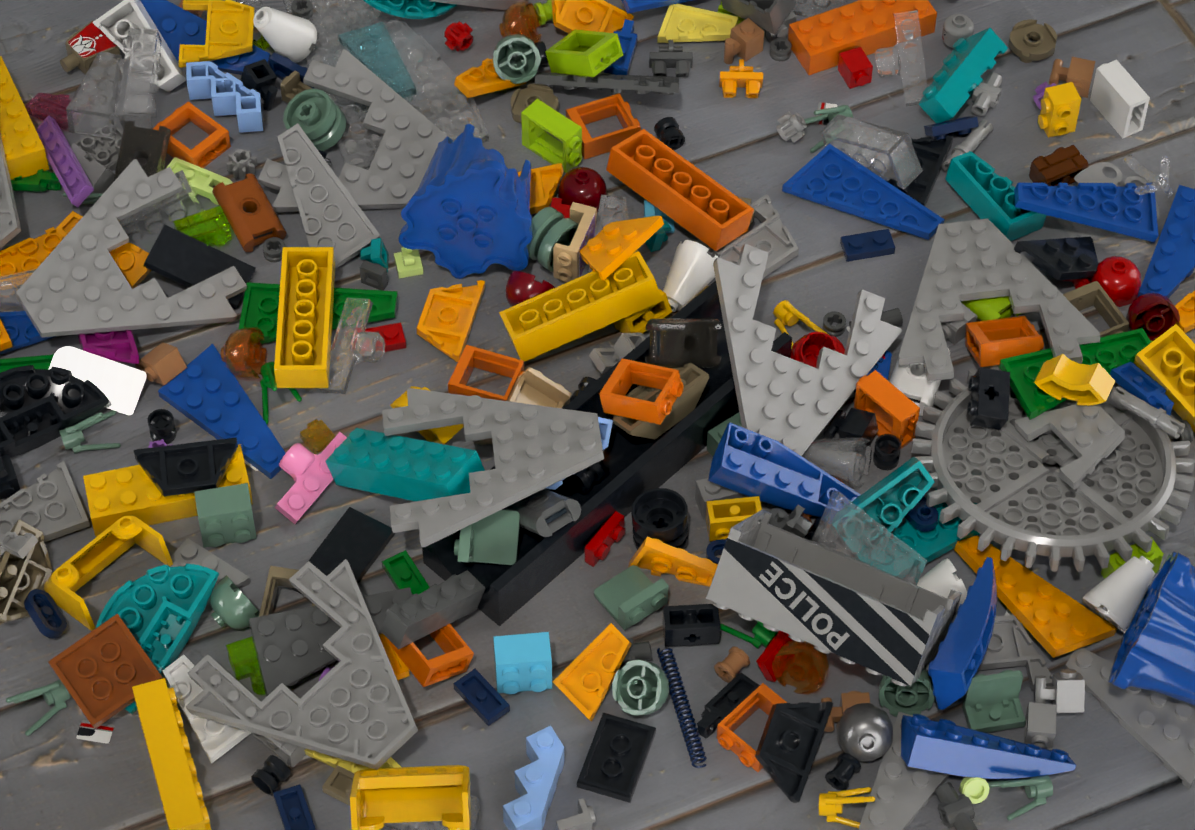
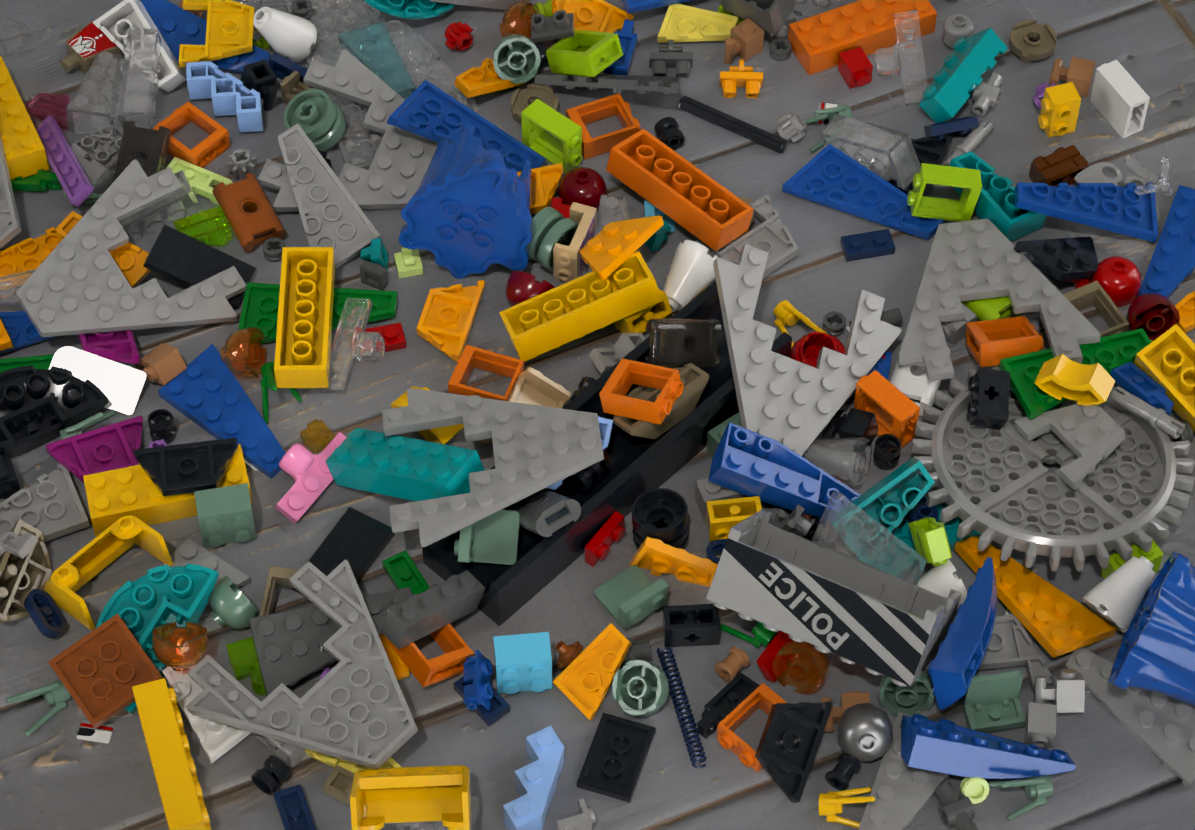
(99, 449): none -> magenta wing
(180, 645): none -> clear orange cylinder
(438, 115): none -> blue wing
(478, 671): none -> blue hinge
(552, 27): none -> dark grey hips
(567, 653): none -> dark orange plant
(732, 124): none -> black axle
(930, 540): none -> lime brick
(945, 208): none -> lime window

